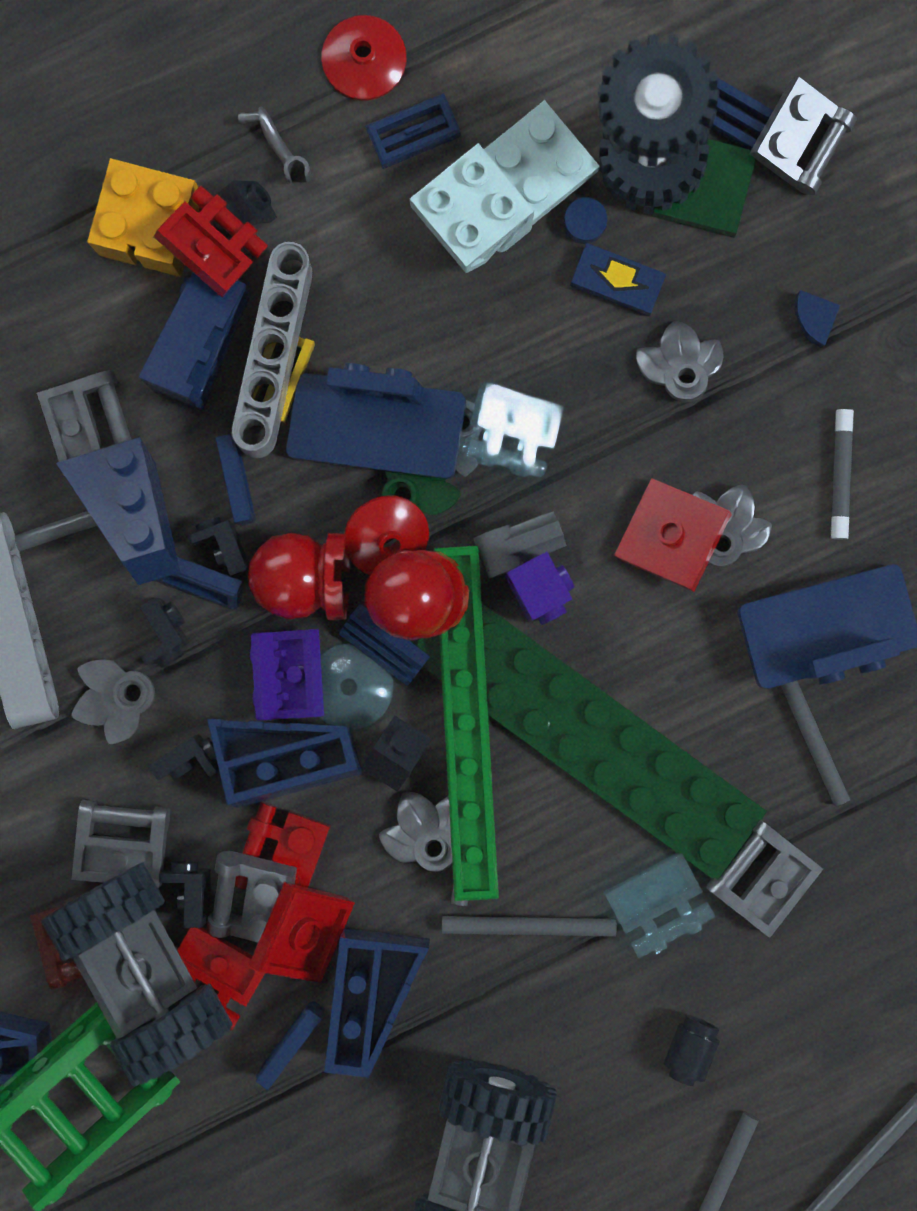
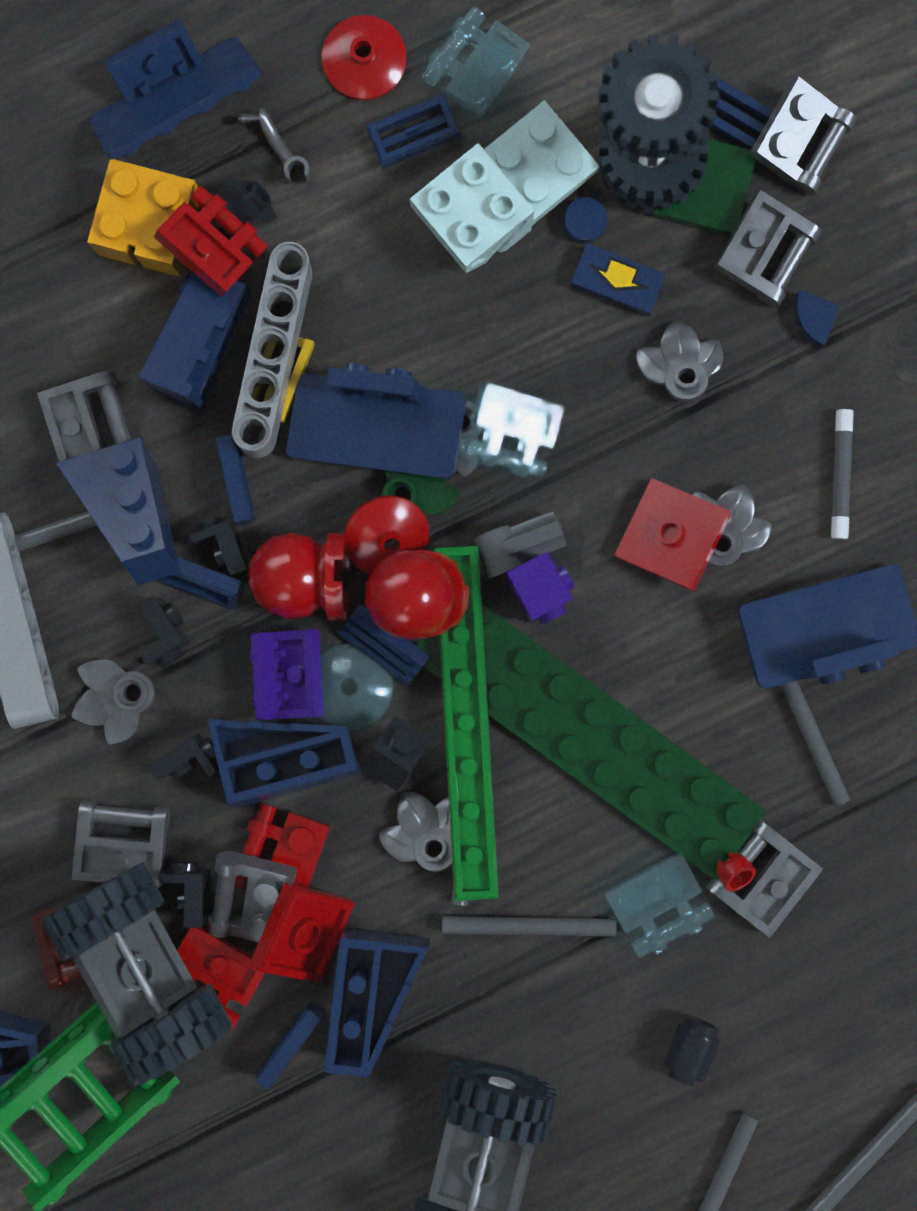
(166, 84): none -> dark blue bracket
(486, 69): none -> clear light blue plate
(735, 872): none -> red hinge
(756, 241): none -> flat silver plate

